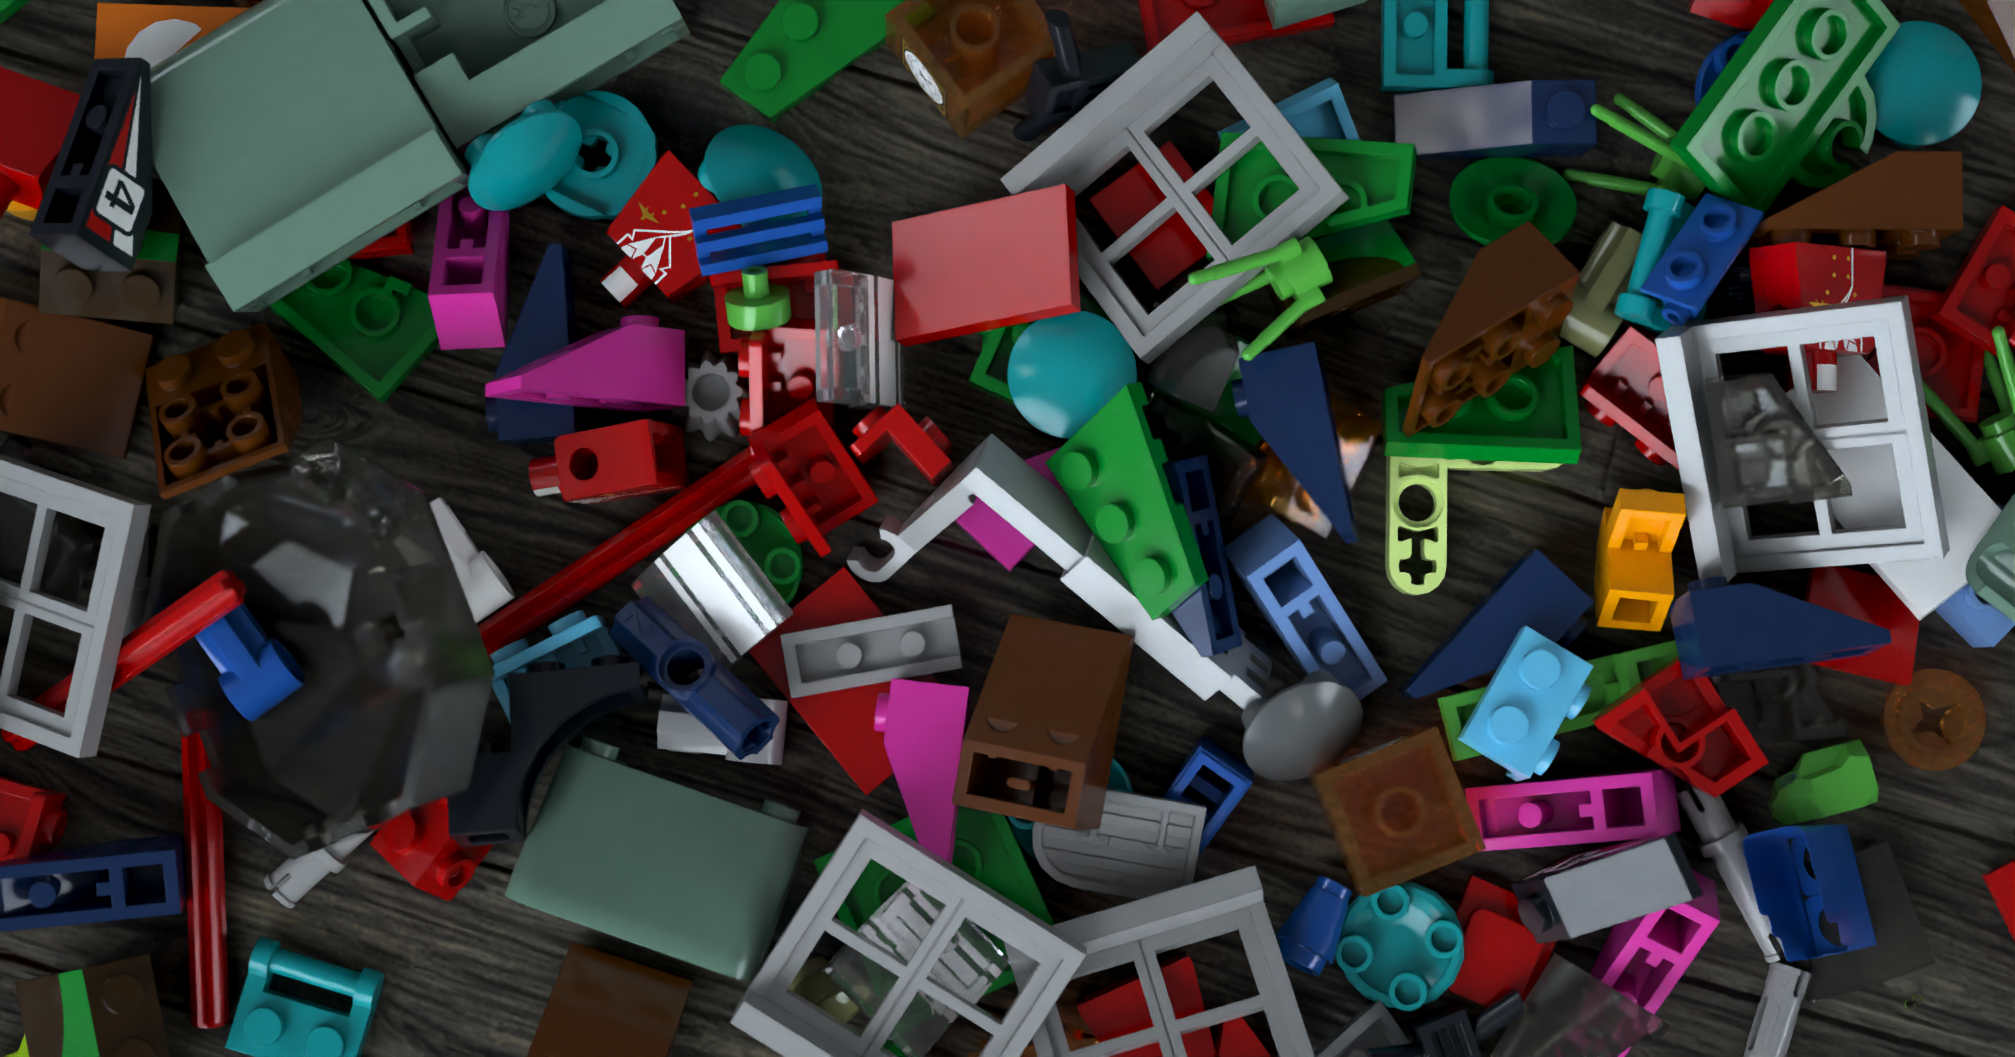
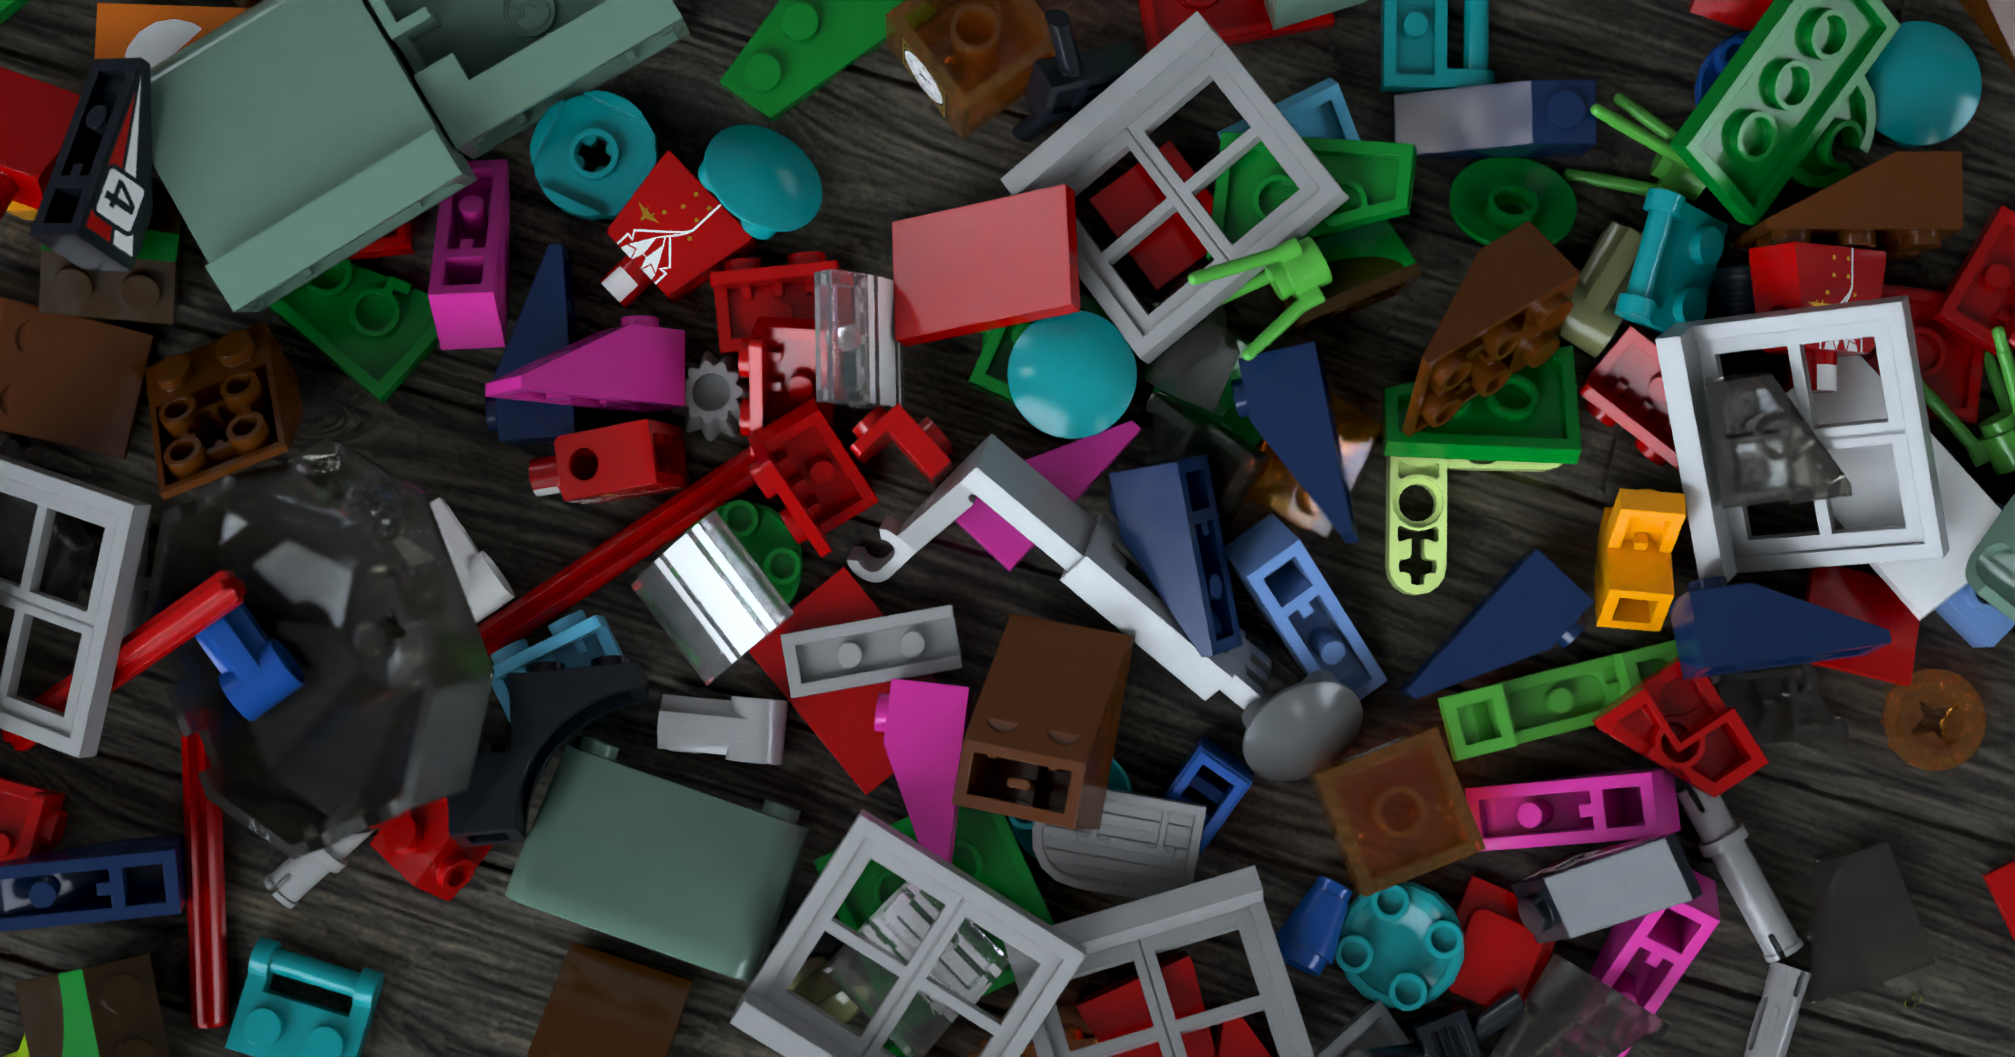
(523, 157): teal dish -> none
(715, 698): dark blue piece -> none
(757, 302): bright green tile -> none
(761, 240): blue tile -> none
(1124, 497): green wing -> none
(1526, 705): medium azure bracket -> none
(1700, 256): blue hinge -> none
(1825, 784): bright green rock -> none
(1835, 888): blue piece -> none

